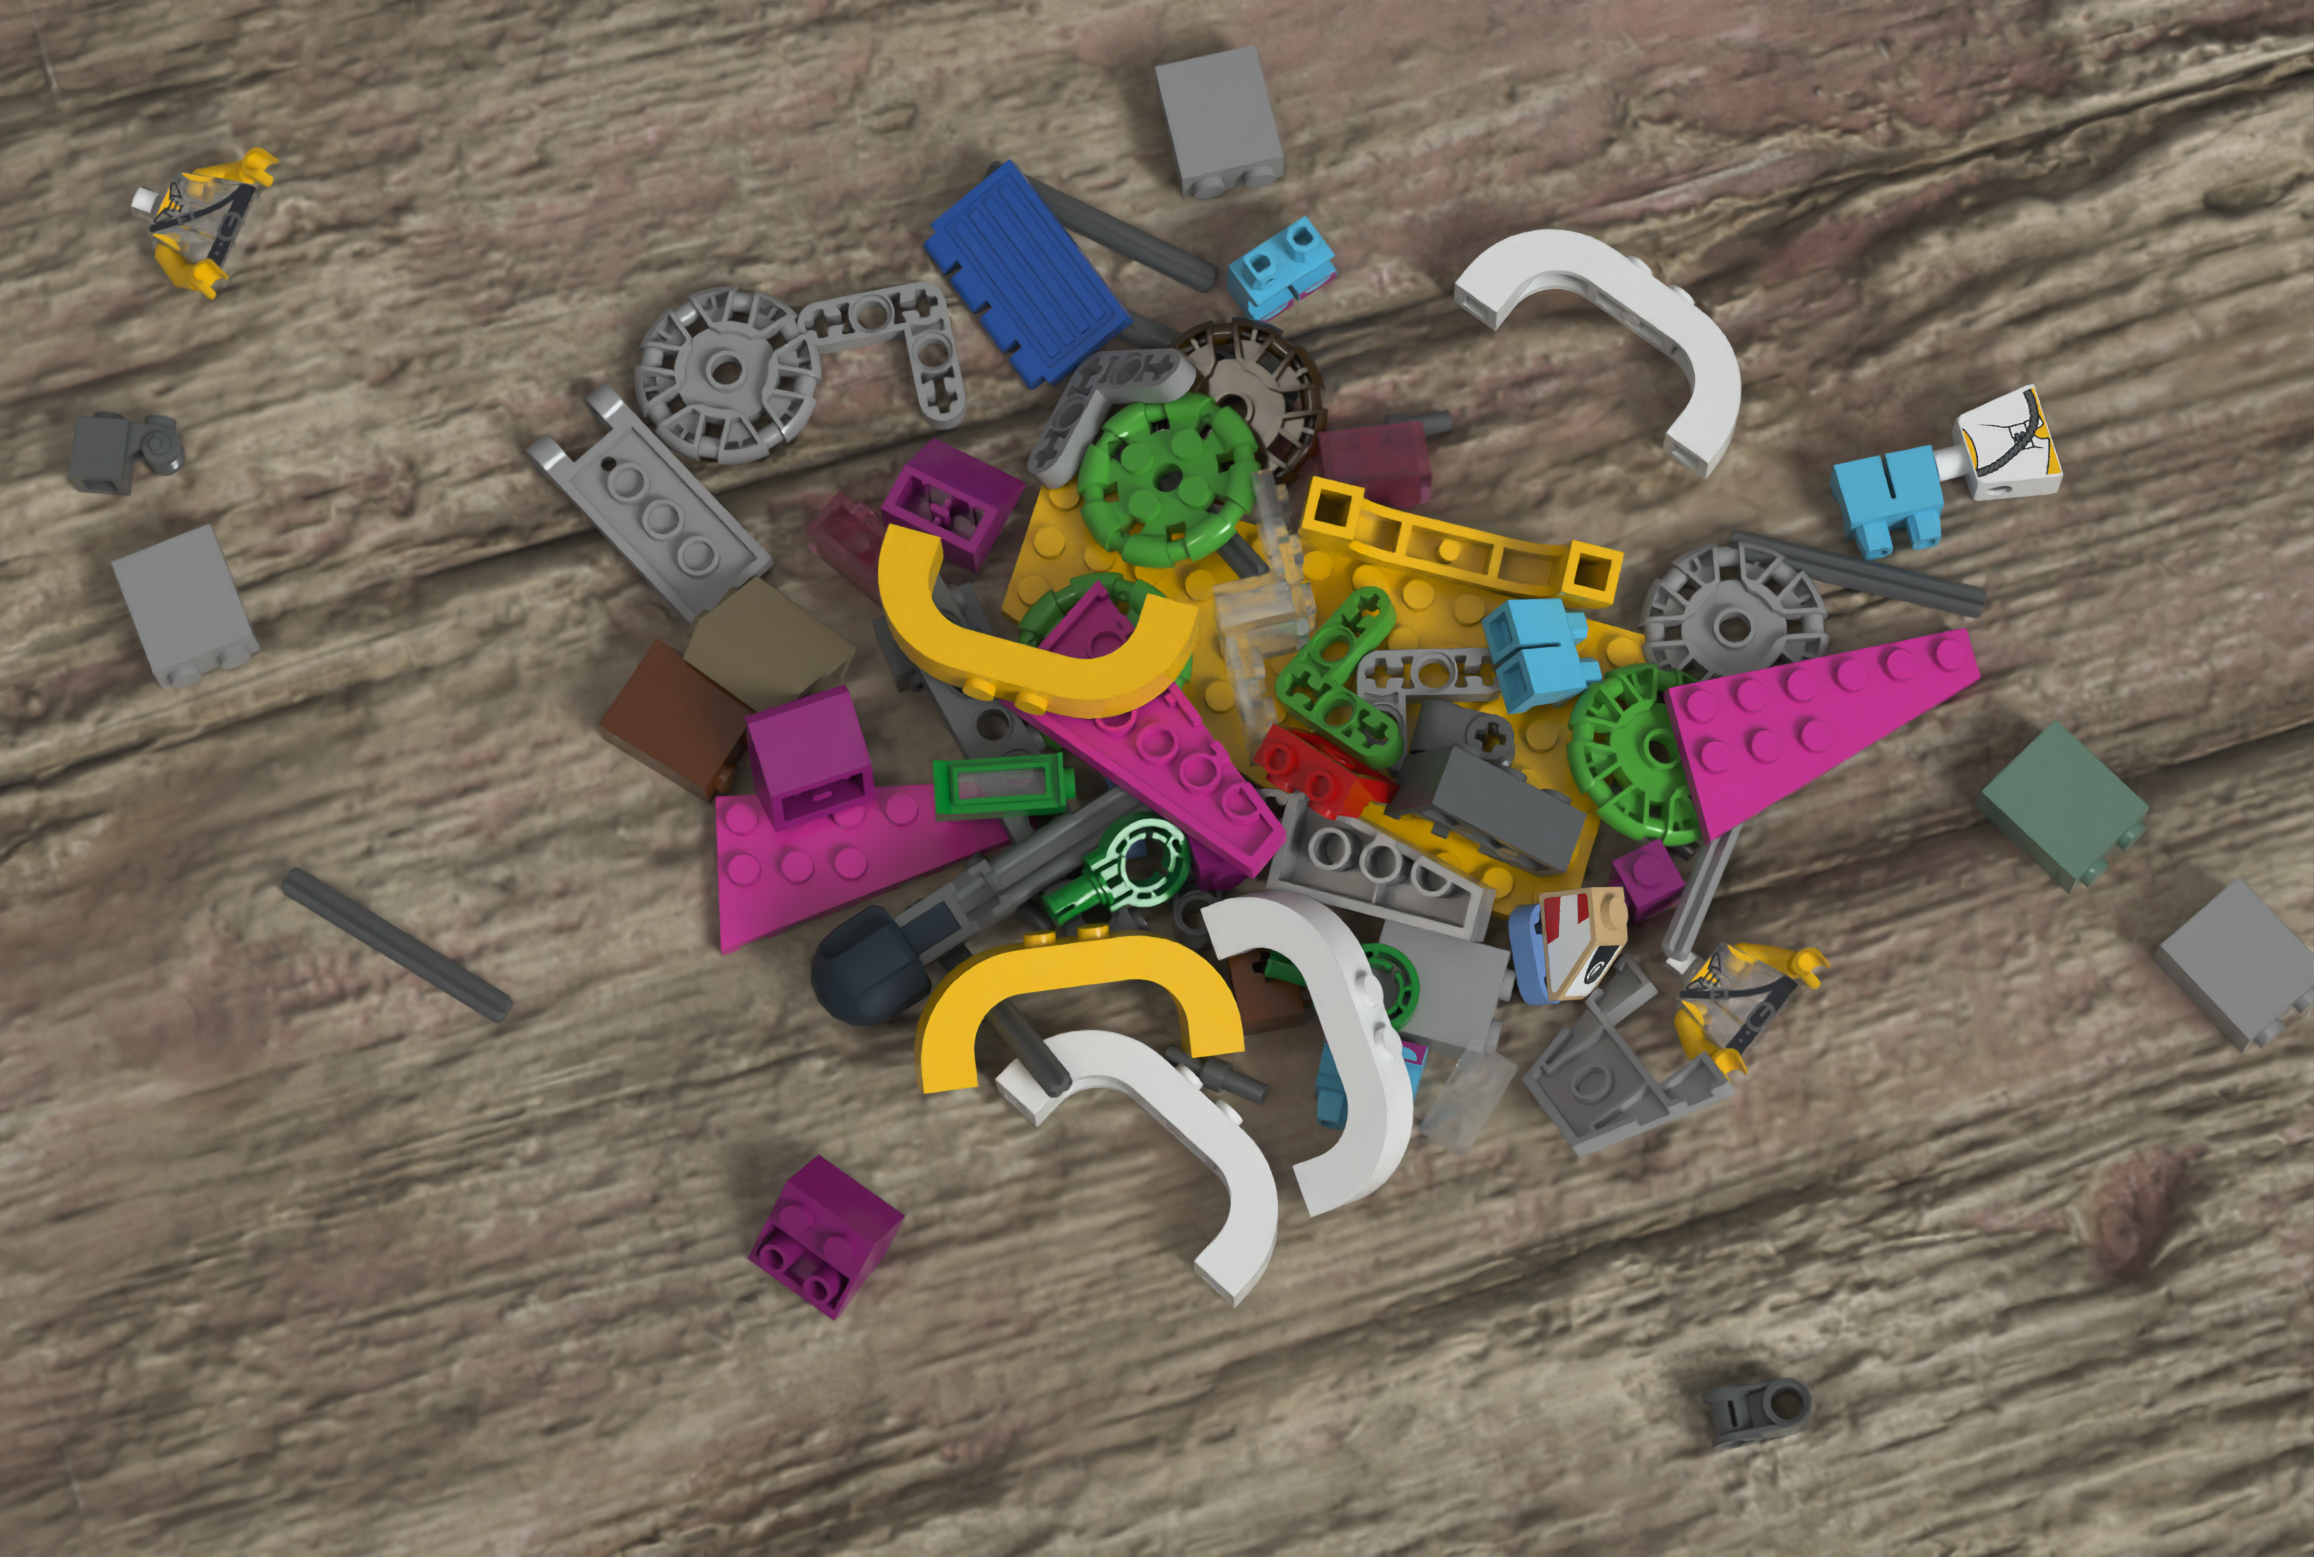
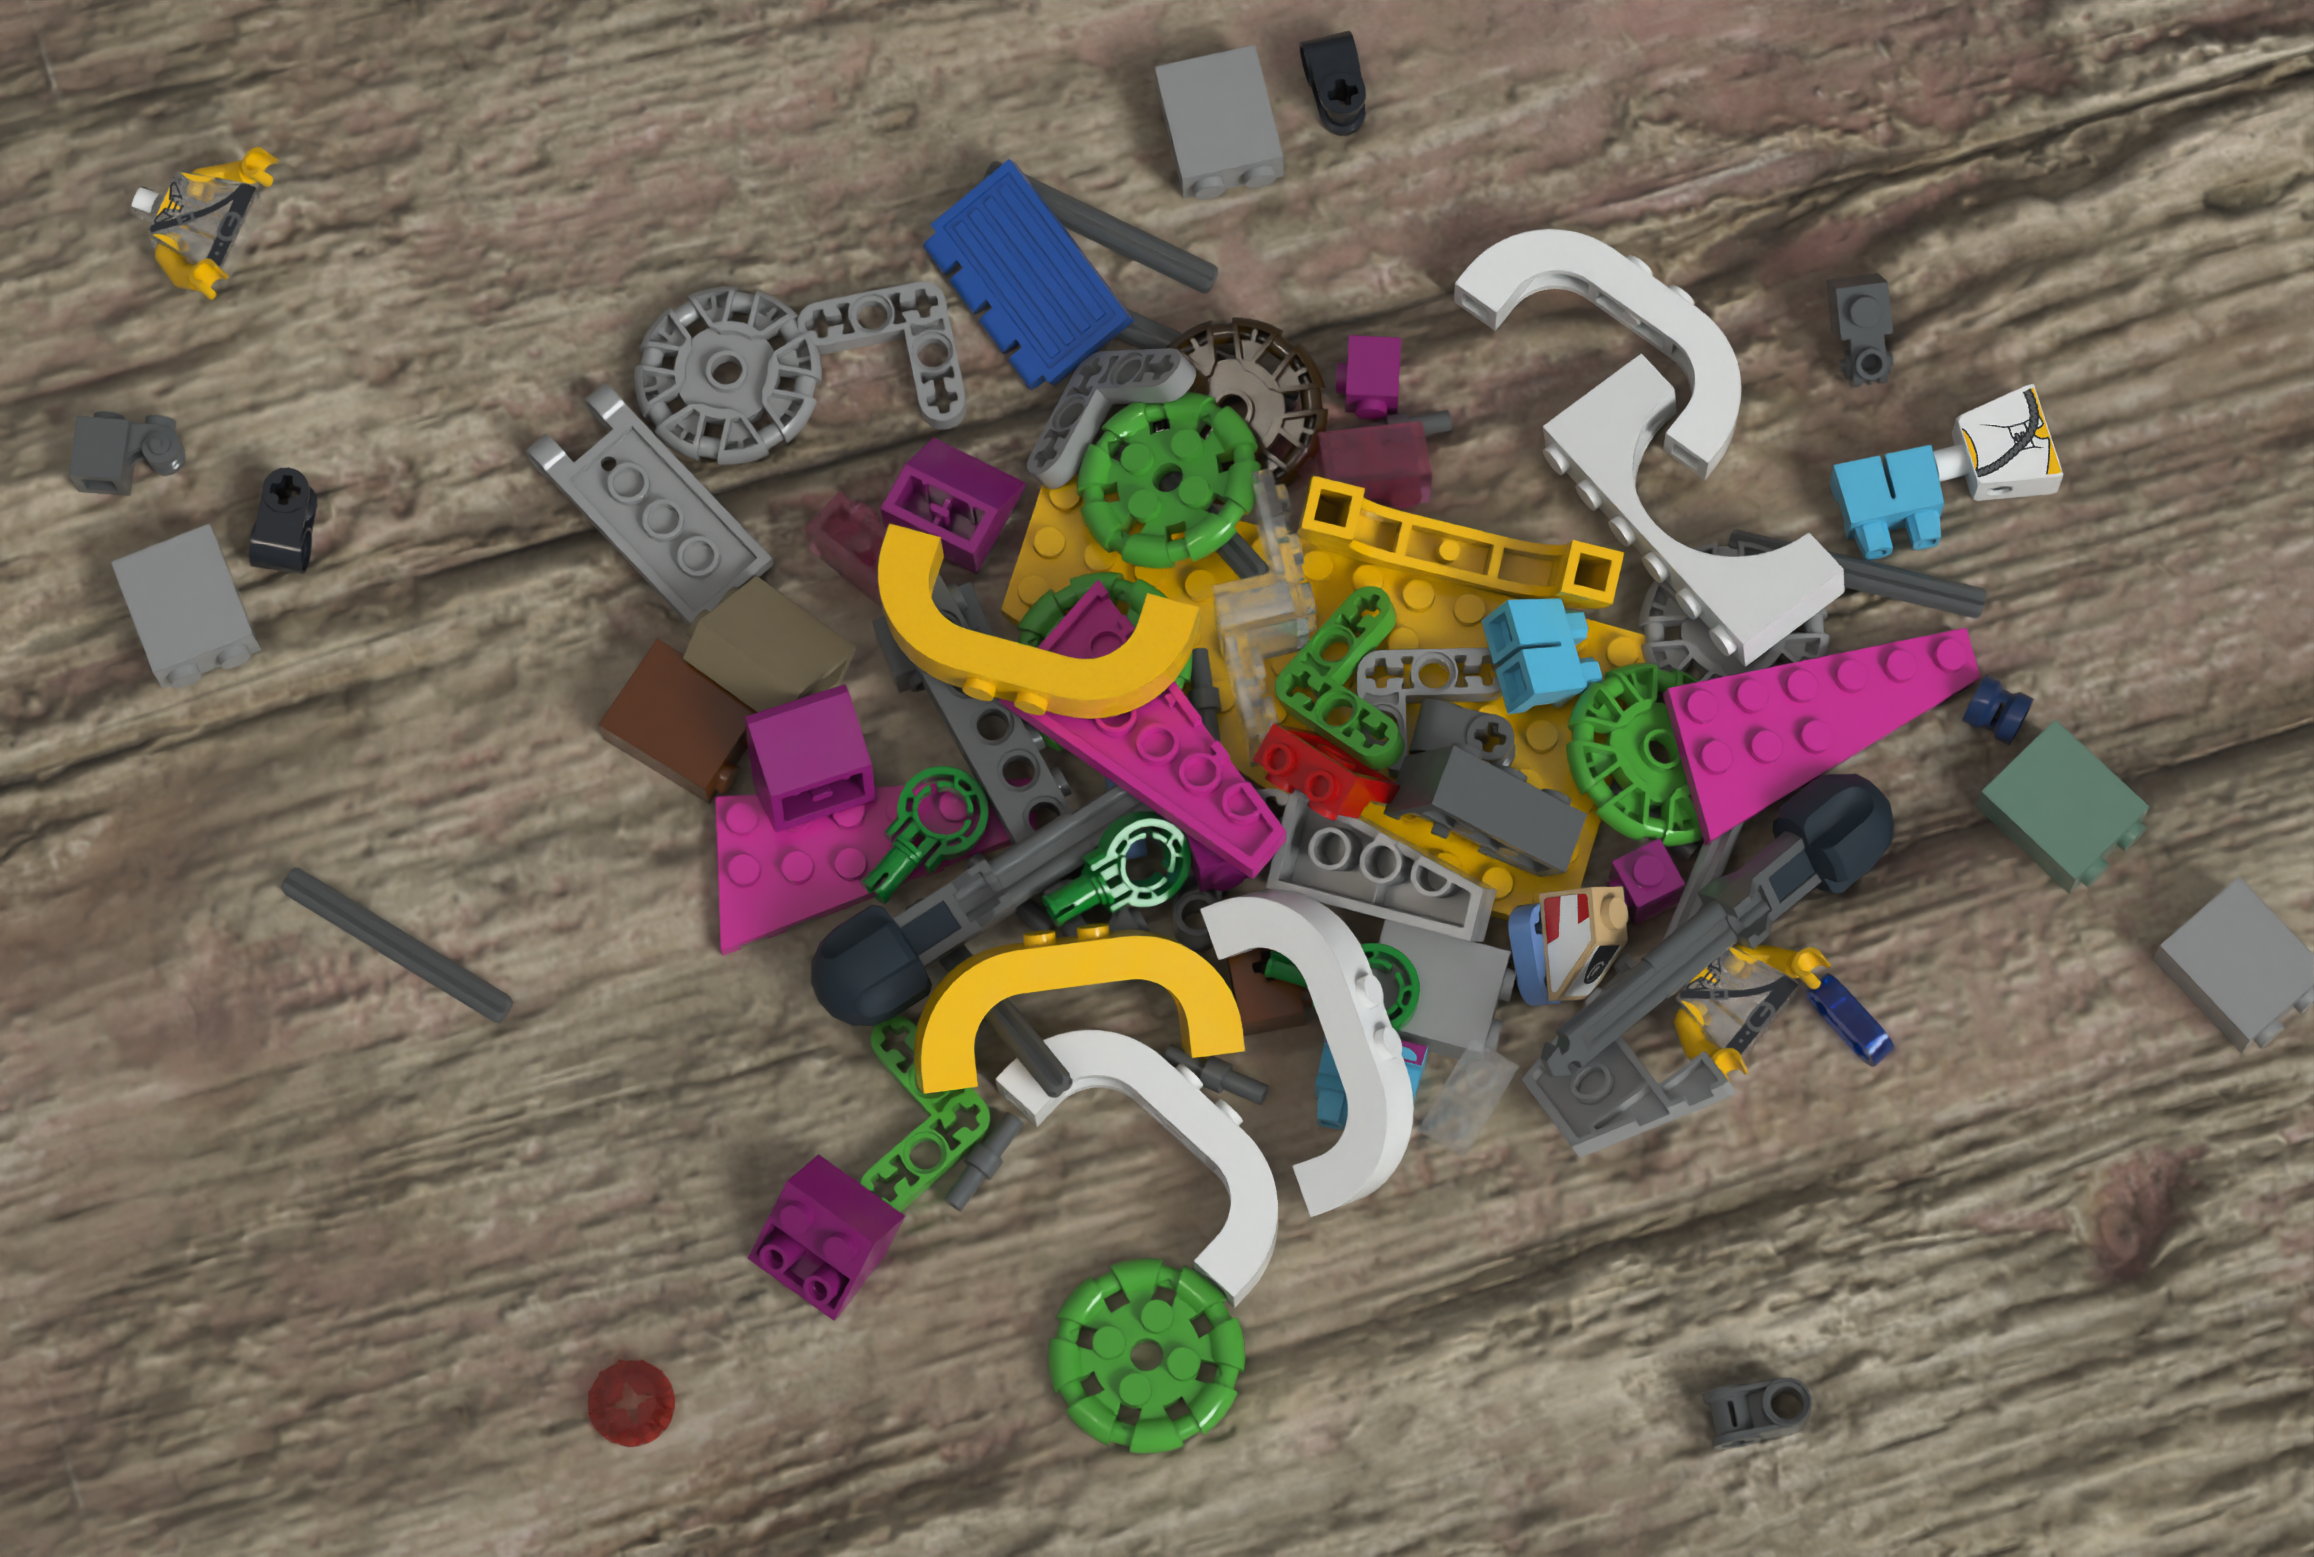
(284, 532): none -> black piece
(653, 1414): none -> clear red gear
(903, 855): none -> green pin
(941, 1111): none -> bright green beam
(983, 1161): none -> dark grey bar
(1001, 787): green window -> none
(1138, 1323): none -> bright green plate
(1203, 695): none -> dark grey bar
(1289, 259): medium azure hips -> none
(1335, 76): none -> black piece
(1370, 376): none -> magenta brick
(1742, 598): none -> white arch
(1822, 841): none -> dark grey piece
(1850, 1020): none -> clear blue beam
(1862, 317): none -> dark grey brick
(1987, 703): none -> dark blue wheel

